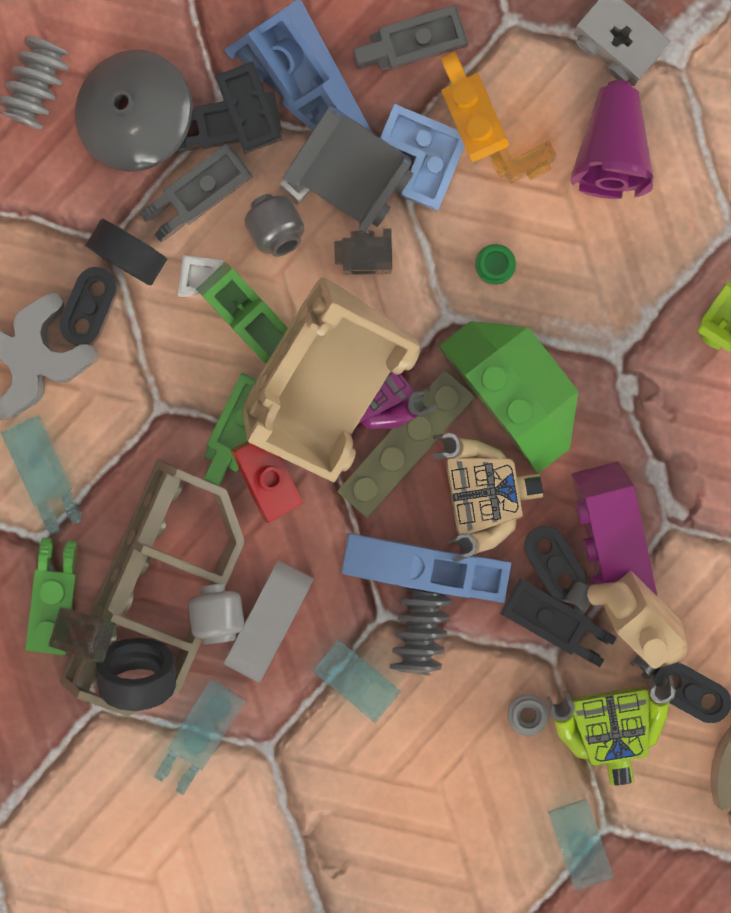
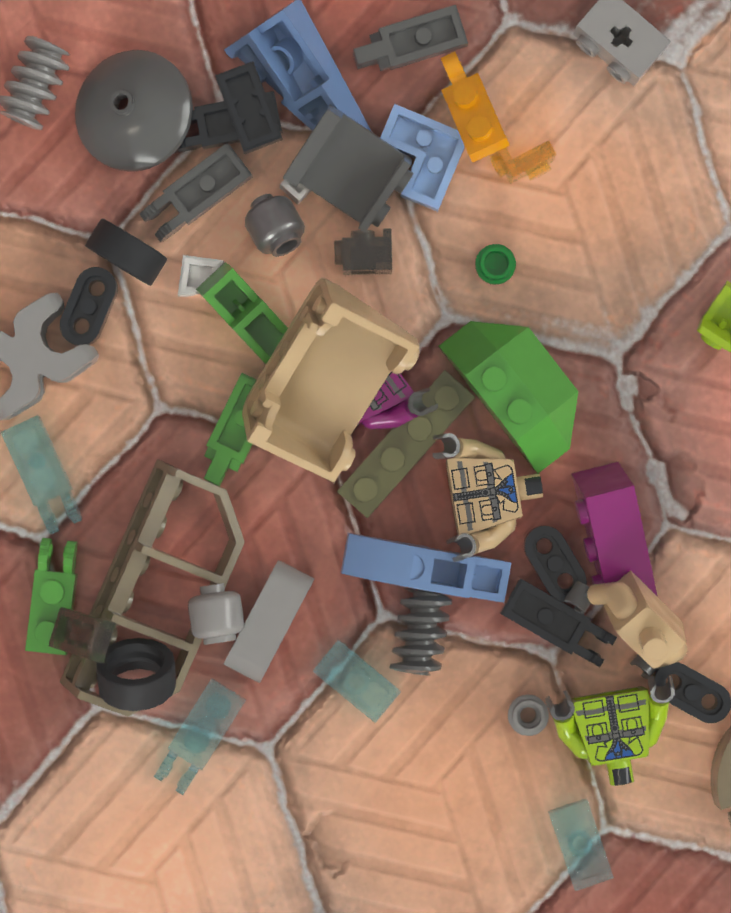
(266, 480): red plate -> none
(614, 146): magenta cone -> none

